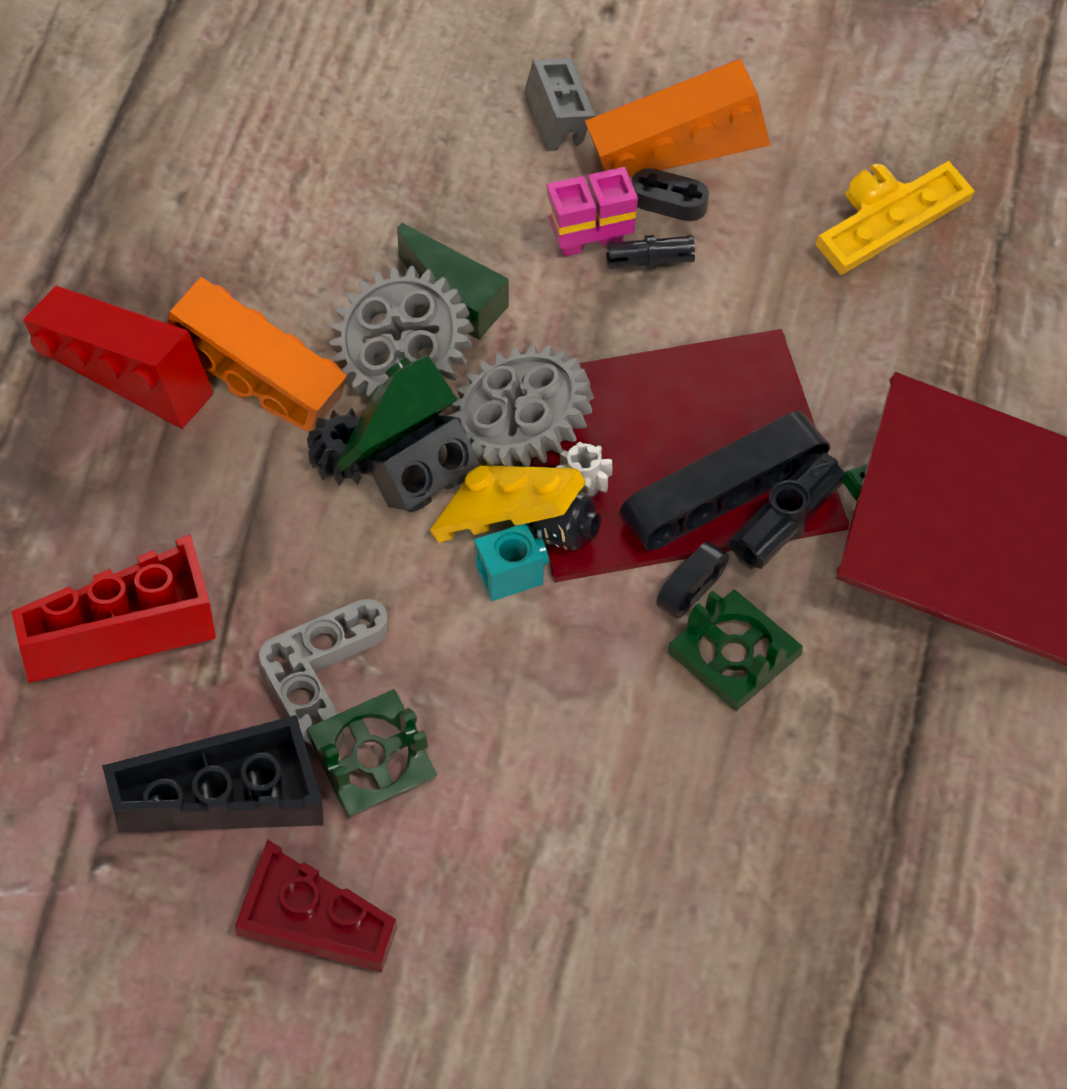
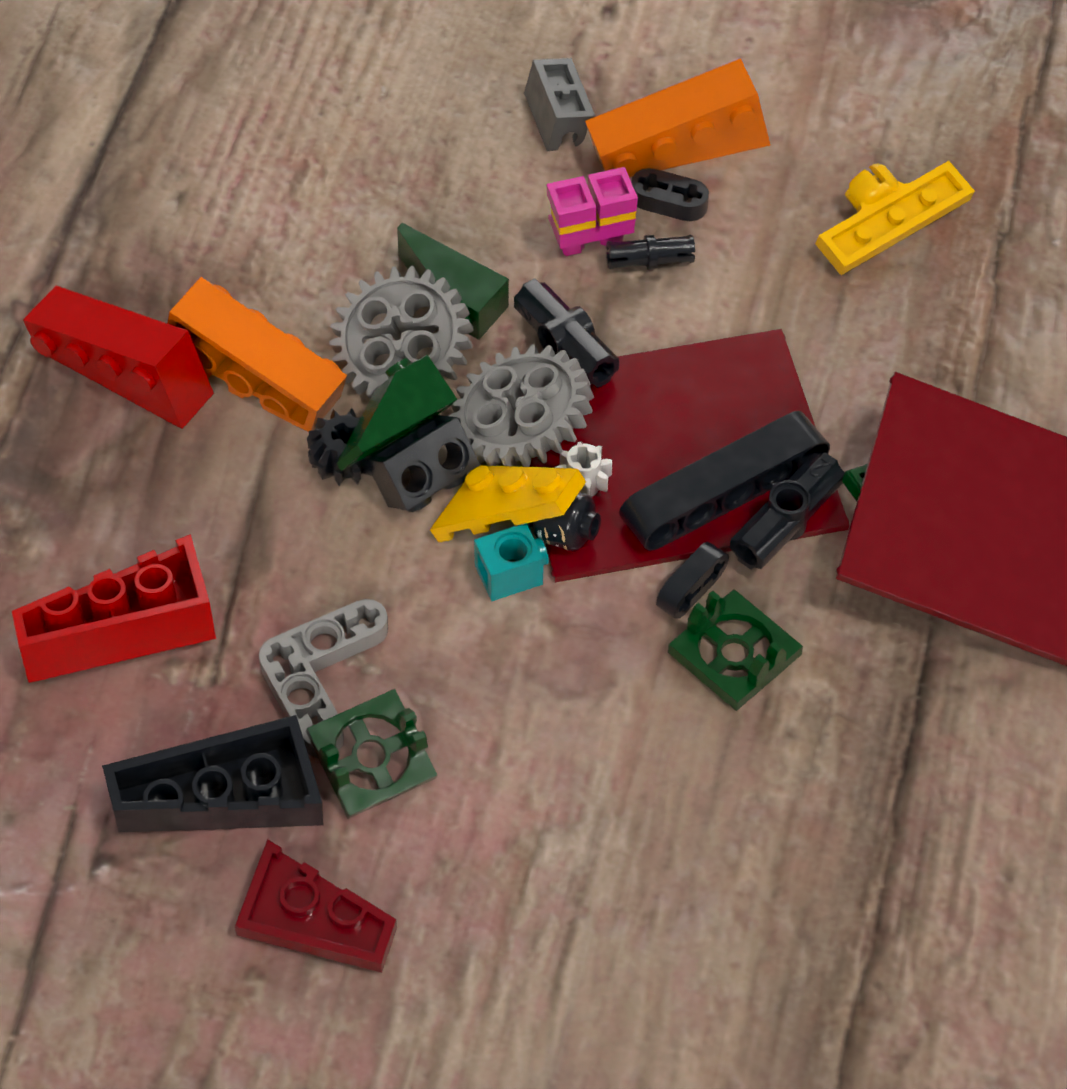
(566, 330): none -> black piece

